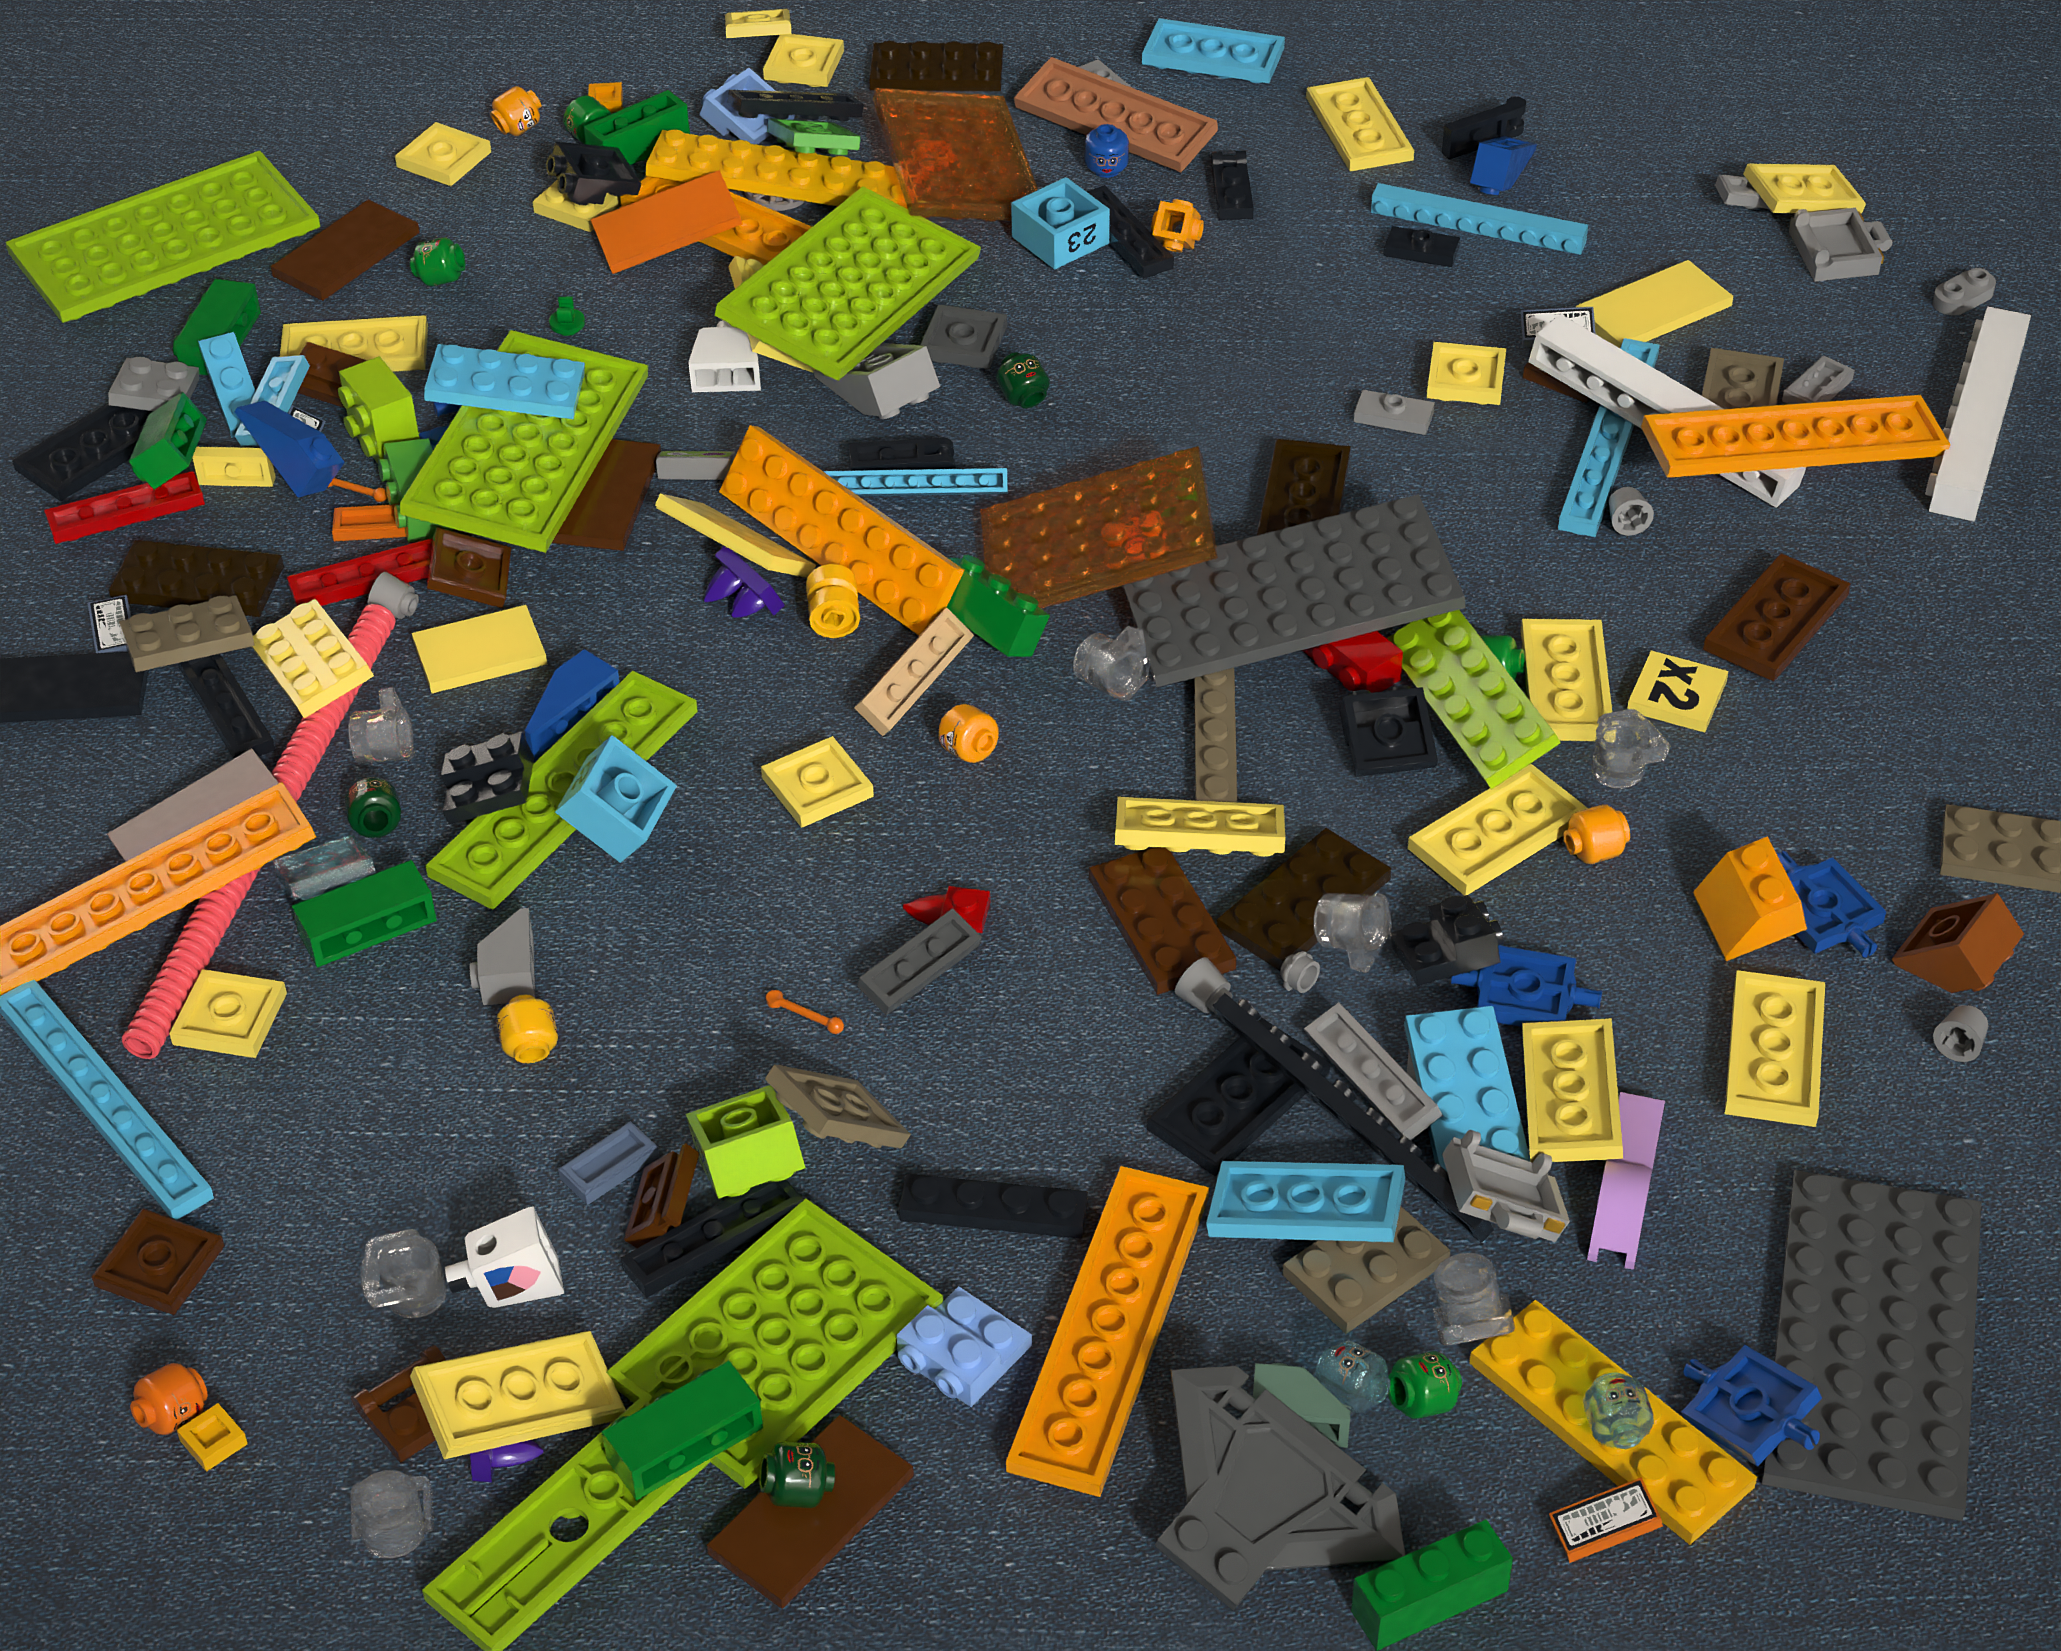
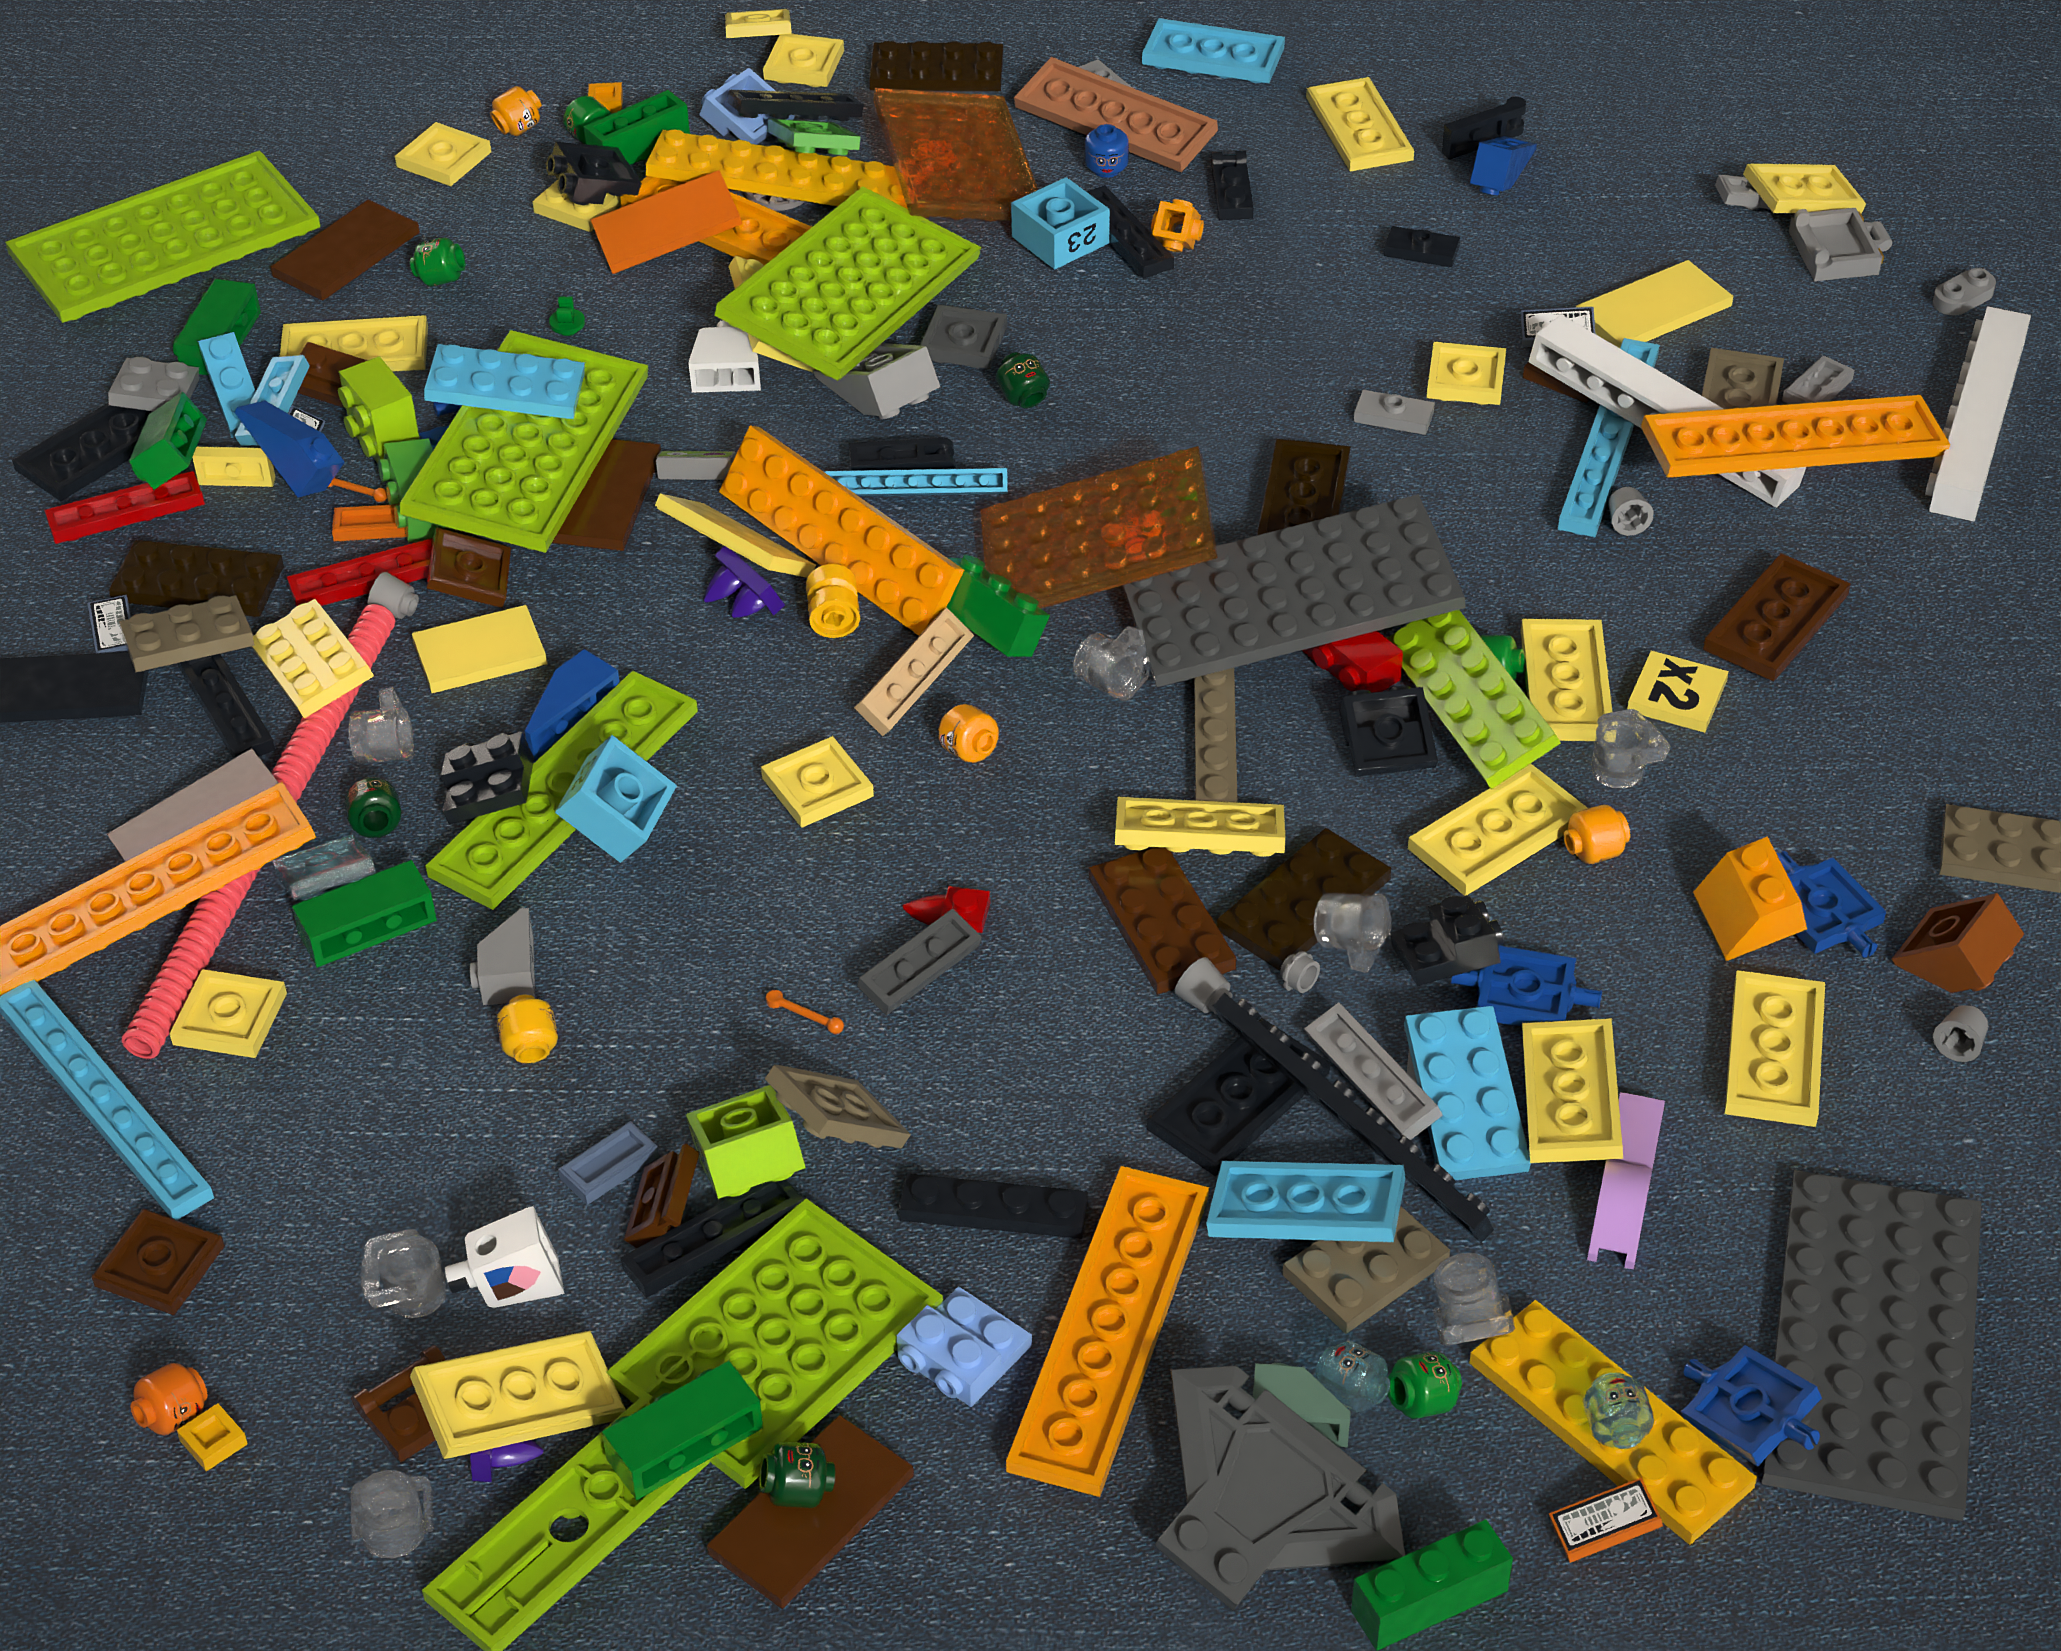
(1479, 218): medium azure piece -> none
(1505, 1188): light grey piece -> none

